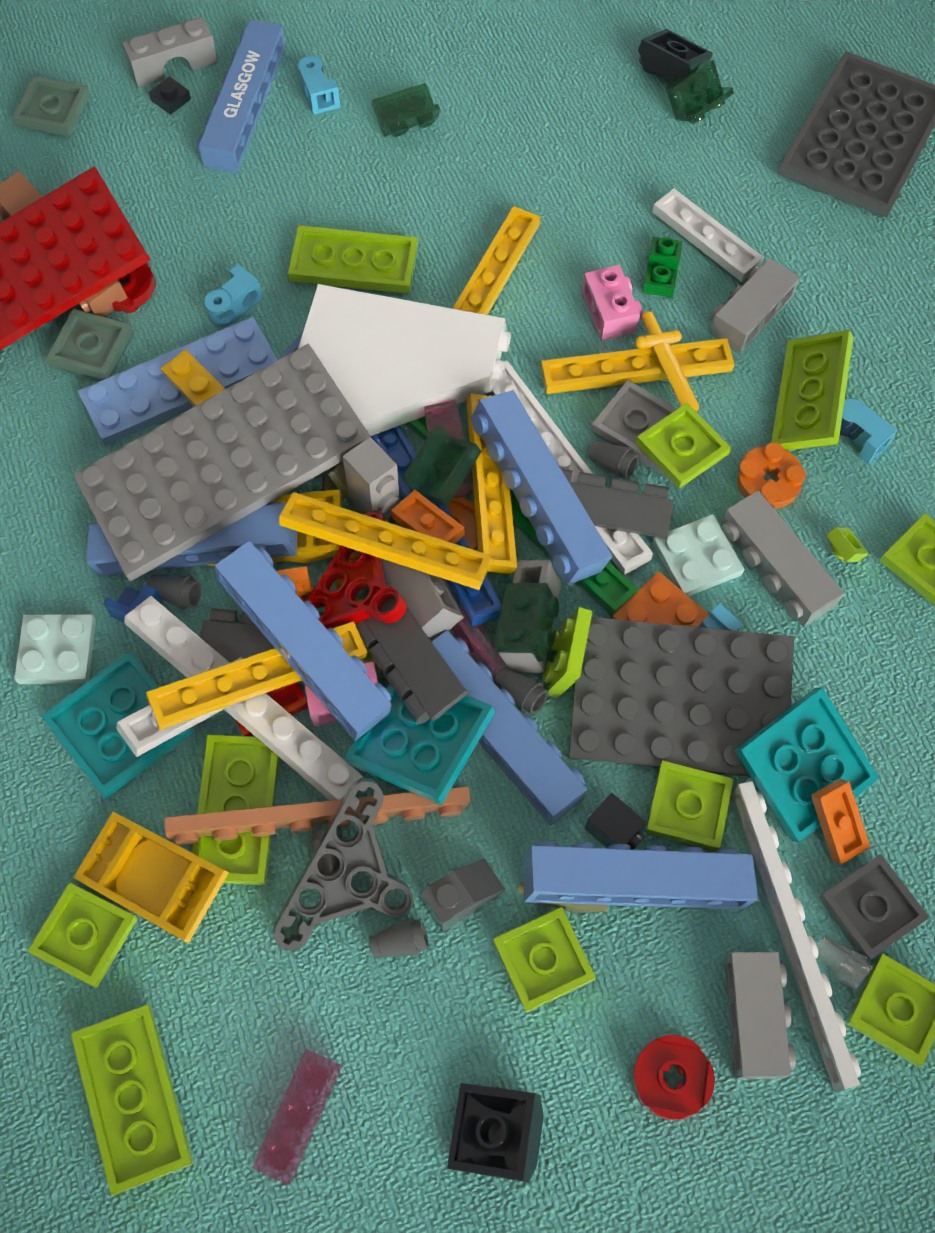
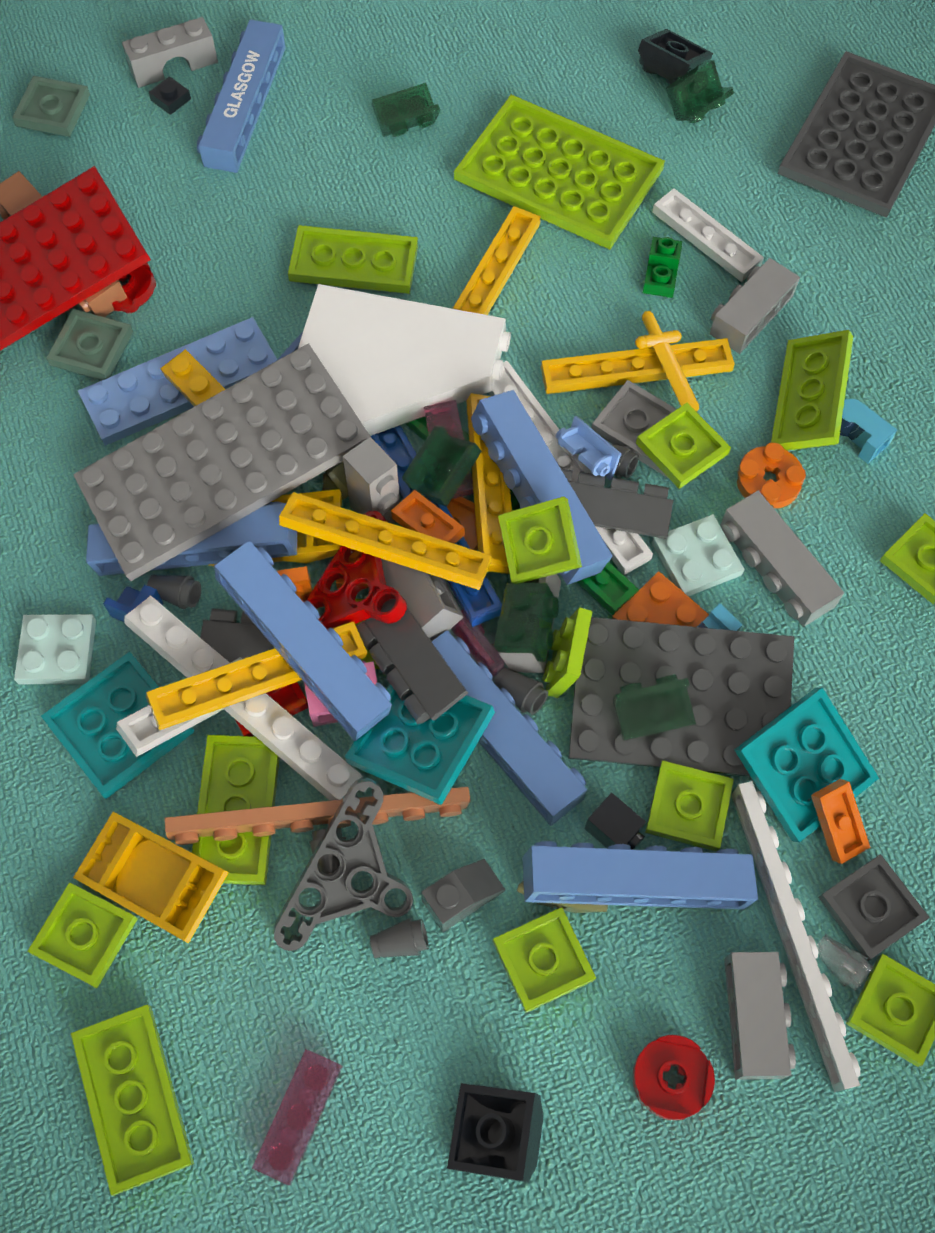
(233, 297): medium azure leg -> none
(319, 92): medium azure leg -> none
(539, 540): none -> lime plate
(559, 171): none -> lime plate
(591, 447): none -> light blue hinge
(611, 302): bright pink brick -> none
(653, 708): none -> clear green bracket
(846, 545): lime plate -> none

